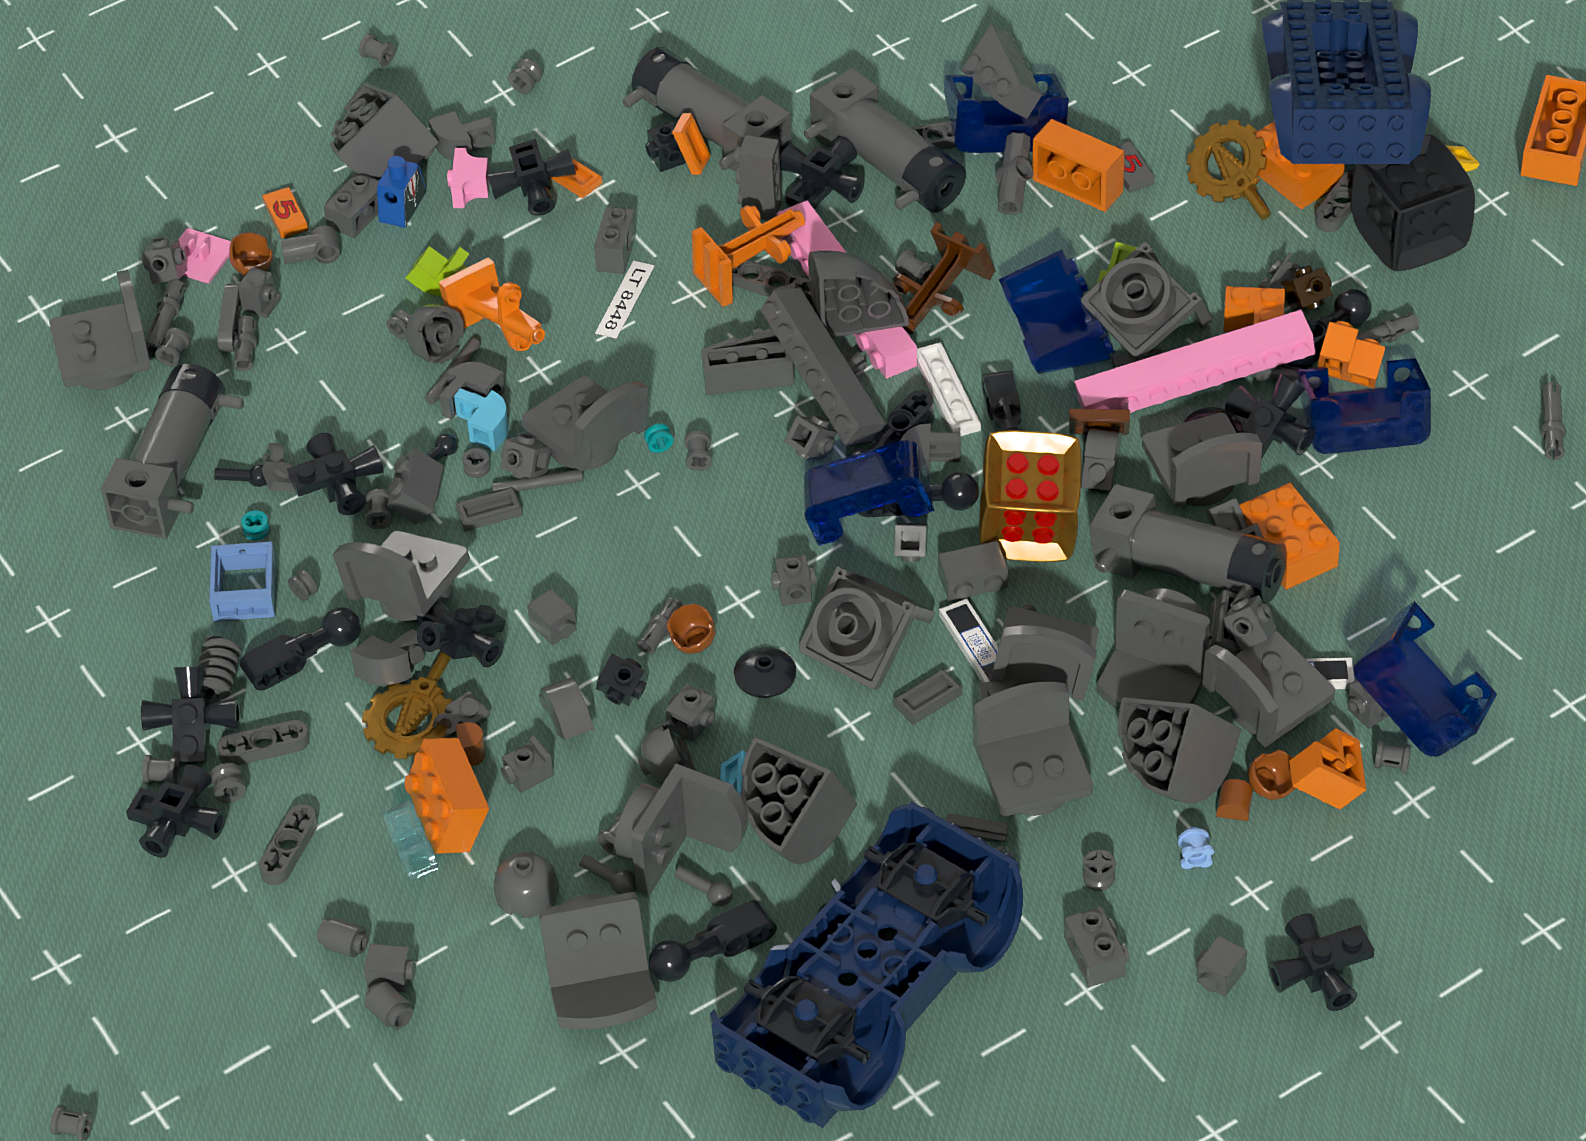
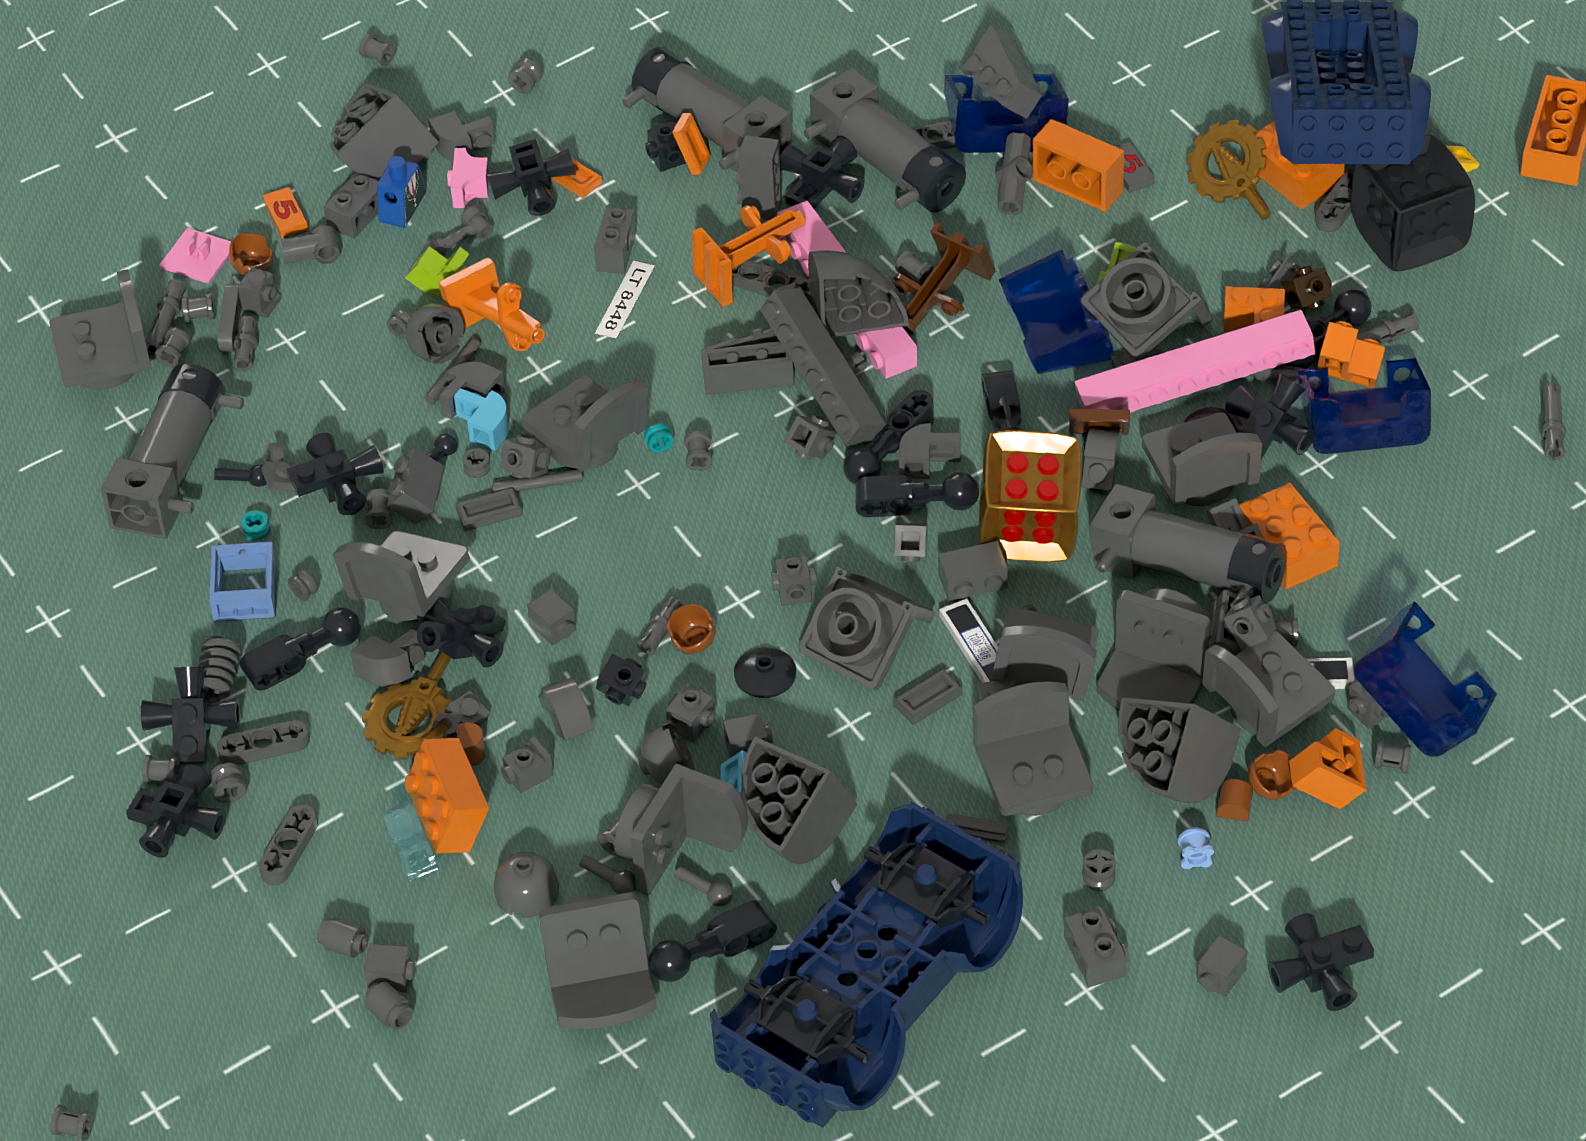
(164, 260): dark grey brick -> none
(198, 307): none -> dark grey bush
(474, 222): none -> dark grey brick
(742, 730): none -> dark grey brick
(864, 483): clear blue windscreen -> none
(947, 390): white tile -> none
(1288, 630): none -> dark grey bush

